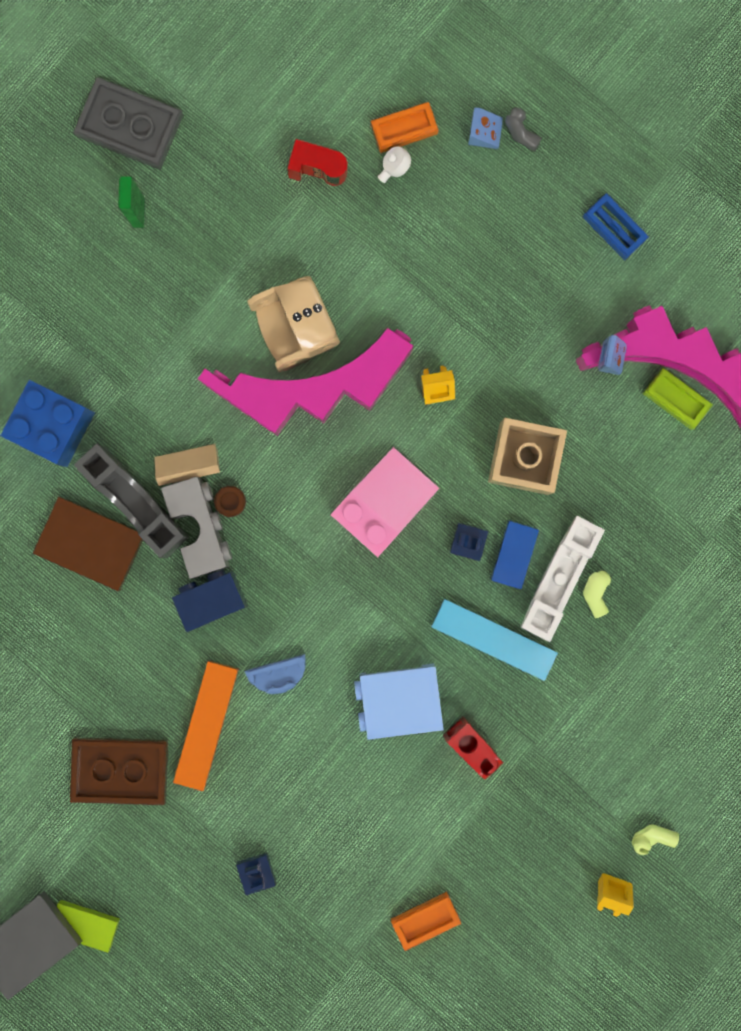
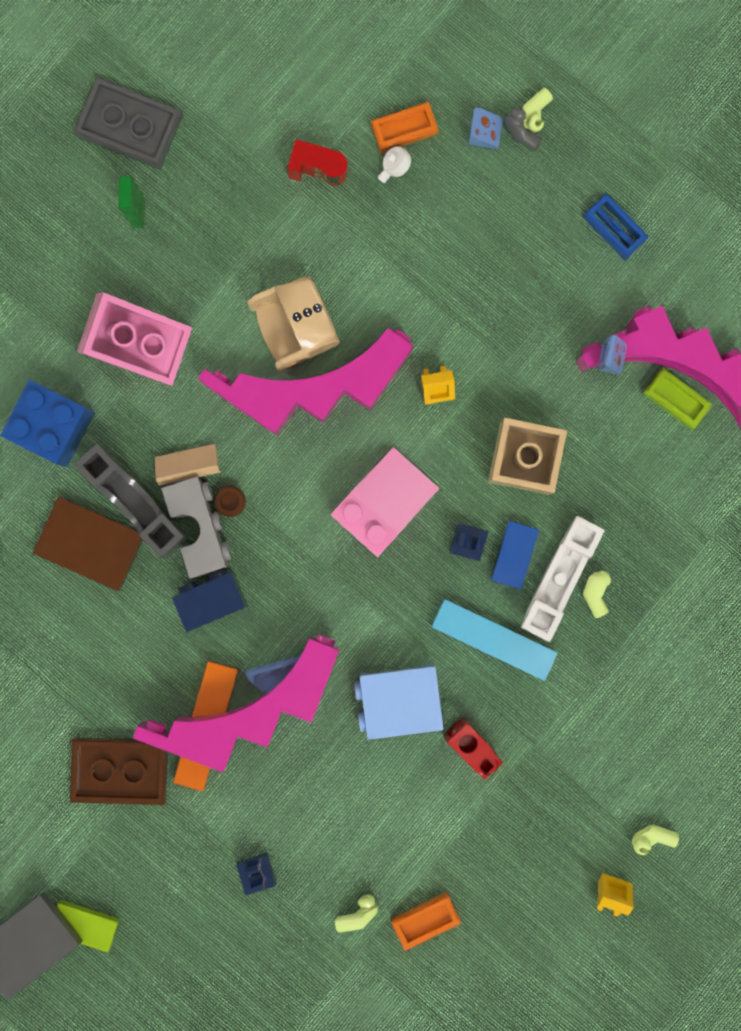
(134, 338): none -> bright pink slope
(213, 737): none -> dark pink arch
(361, 918): none -> yellowish green arm
(533, 110): none -> yellowish green arm

